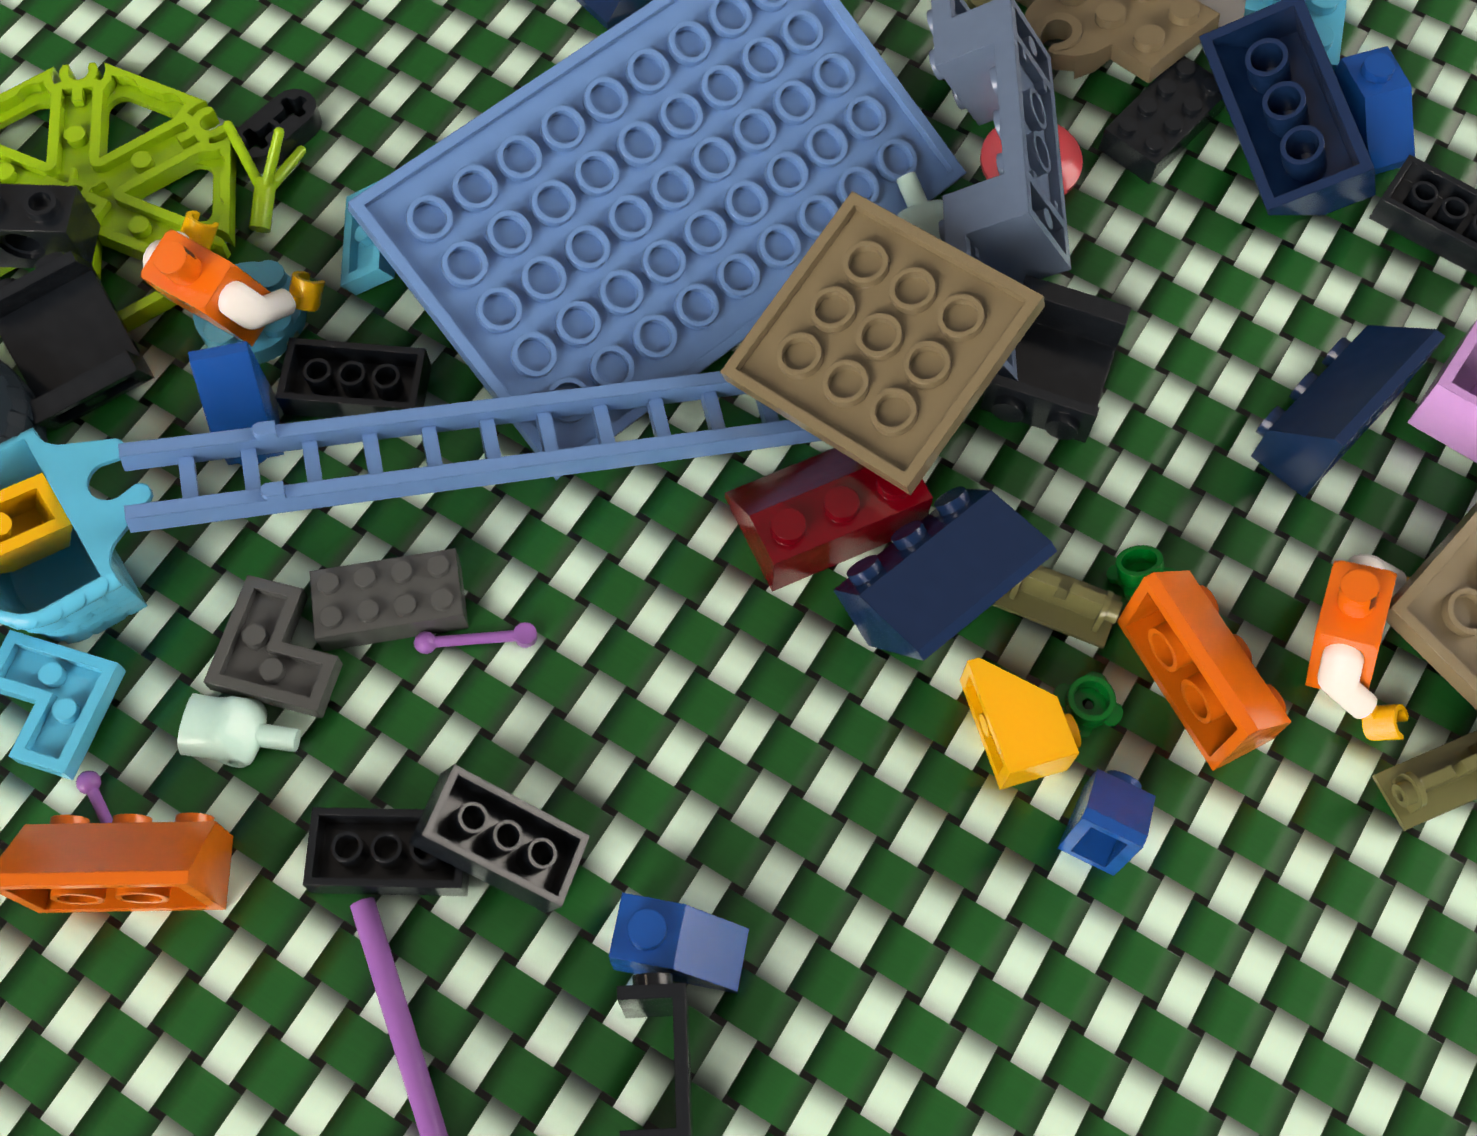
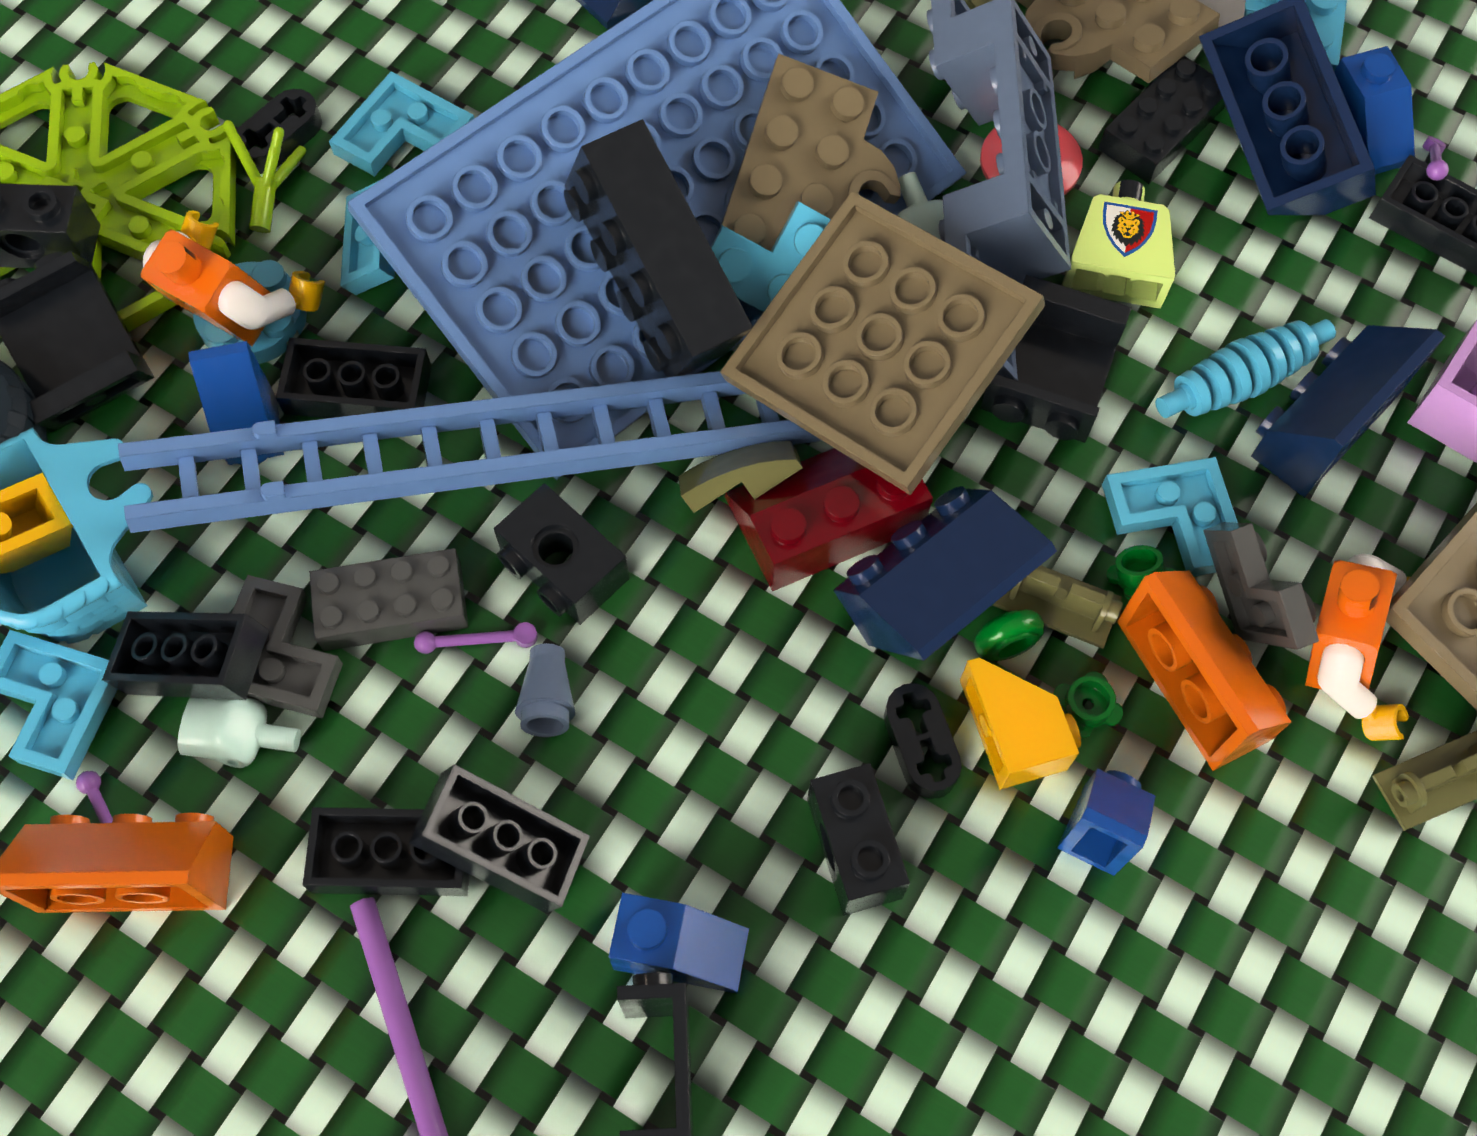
(186, 655): none -> black piece
(389, 117): none -> medium azure plate
(546, 695): none -> sand blue cone
(551, 525): none -> black brick
(654, 251): none -> black brick
(756, 466): none -> olive slope
(758, 272): none -> medium azure plate
(806, 151): none -> dark tan plate
(857, 839): none -> black brick
(934, 735): none -> black beam
(1009, 635): none -> green piece
(1124, 249): none -> yellowish green torso
(1176, 495): none -> medium azure plate
(1245, 368): none -> medium azure piece
(1259, 607): none -> dark grey plate
(1437, 168): none -> medium lavender hinge

